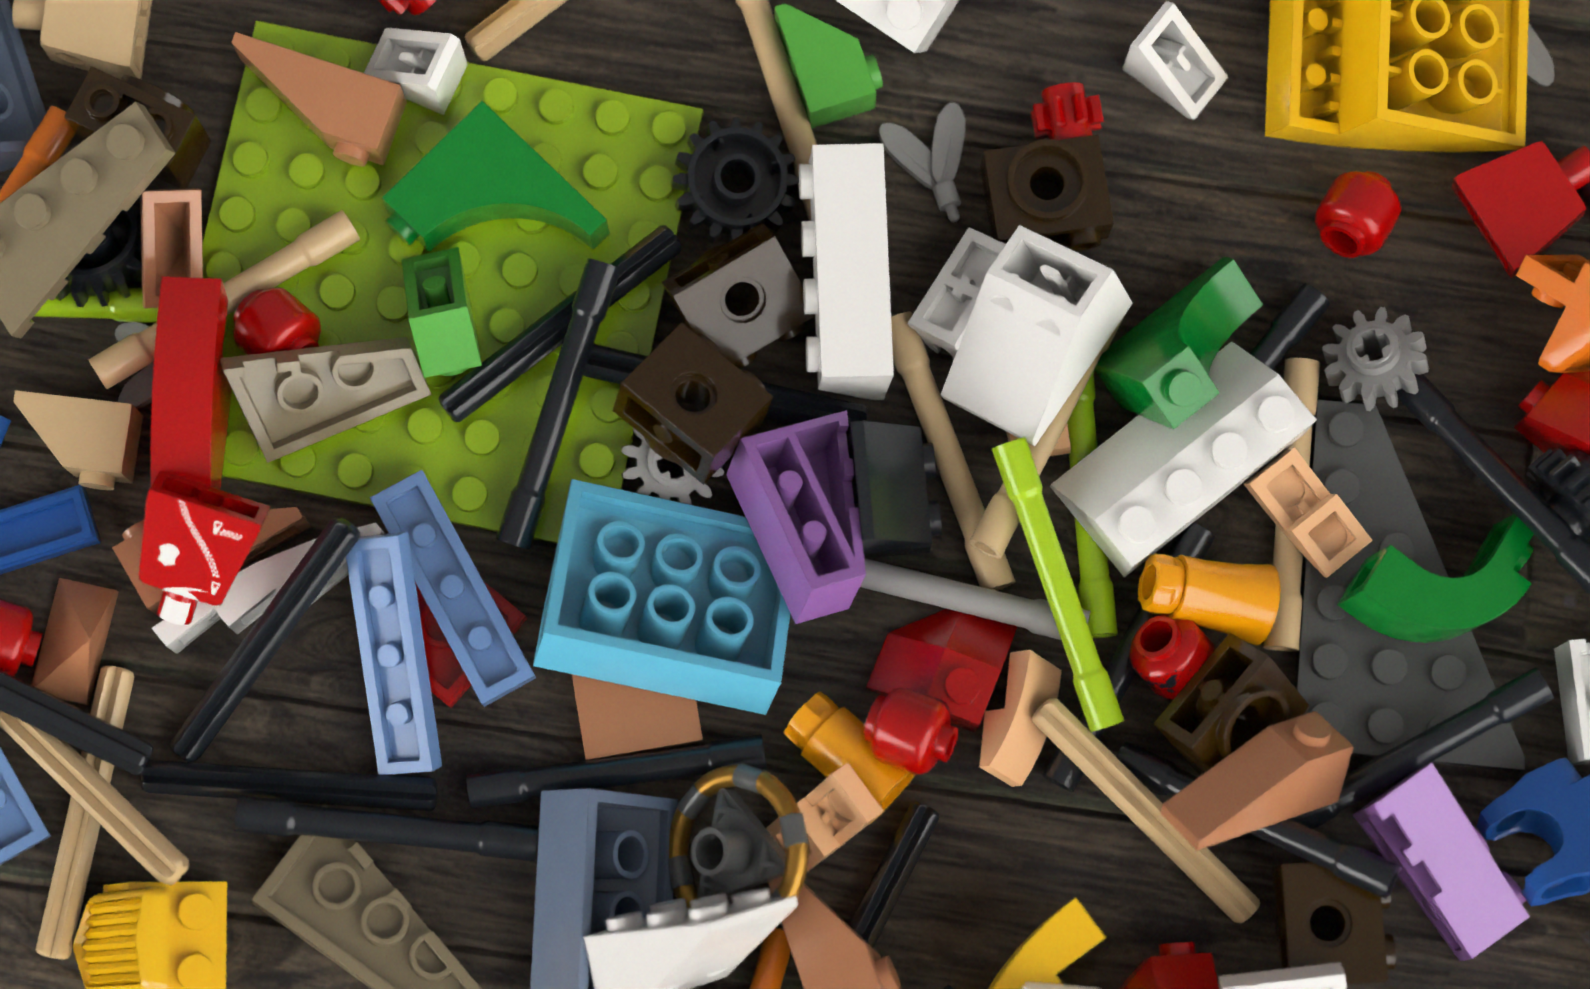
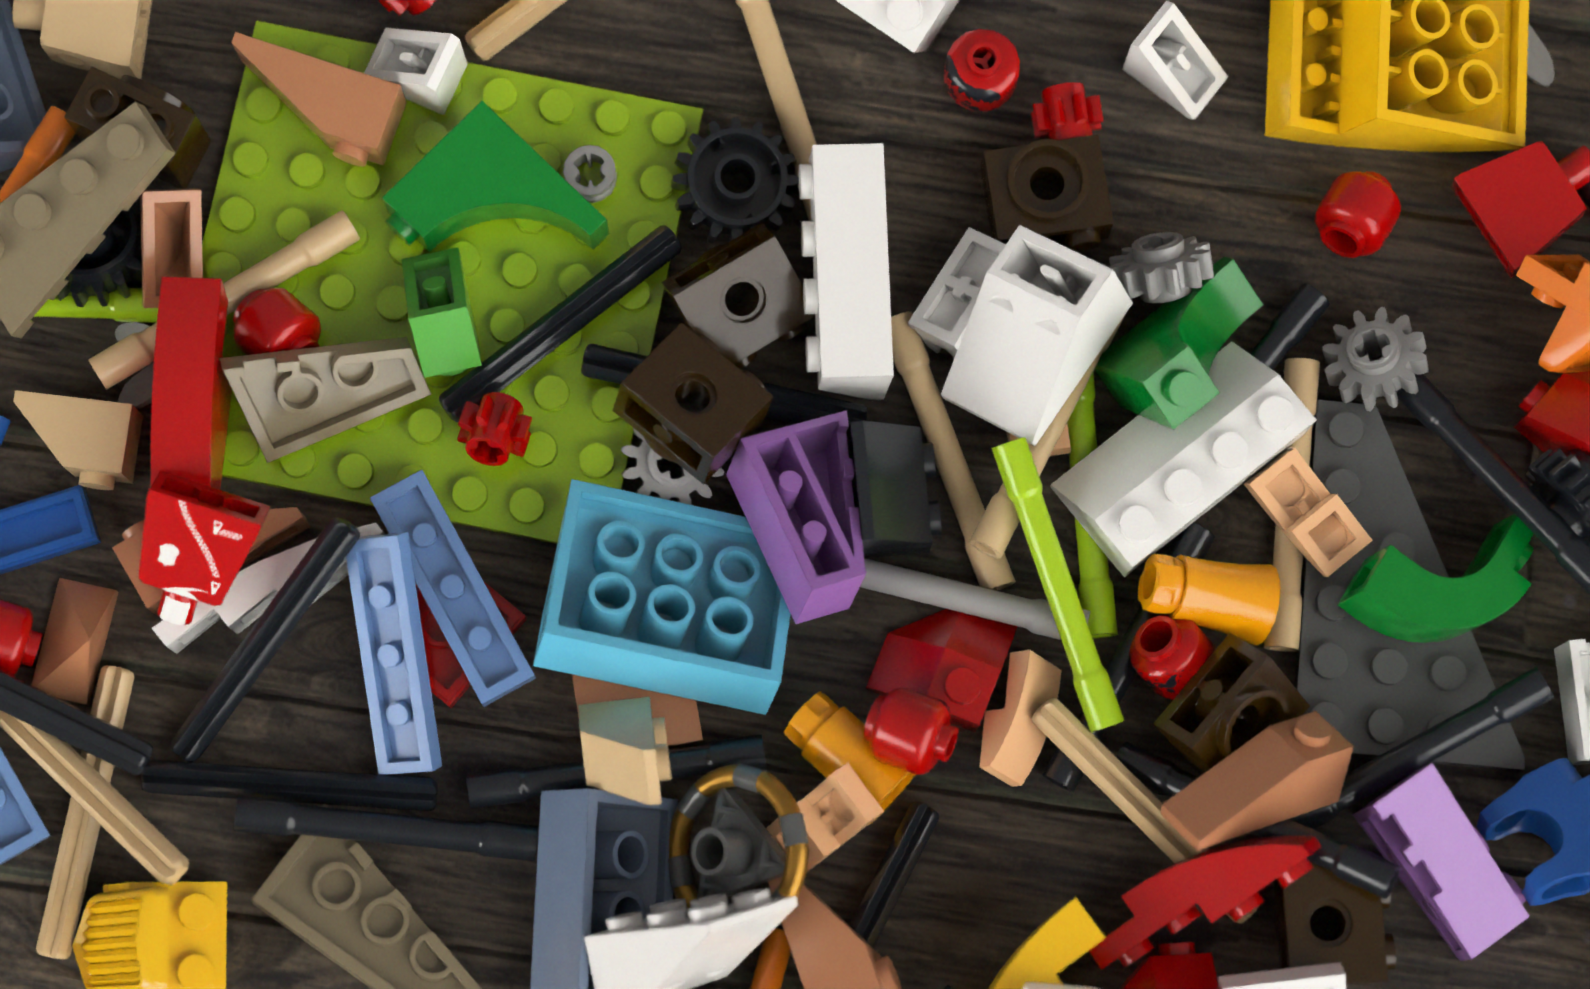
(494, 429): none -> red gear
(588, 312): black piece -> none
(608, 172): none -> light grey bush
(624, 749): none -> tan slope
(827, 67): bright green slope -> none
(935, 167): light grey piece -> none
(986, 86): none -> red head
(1163, 266): none -> light grey gear
(1216, 879): none -> red slope

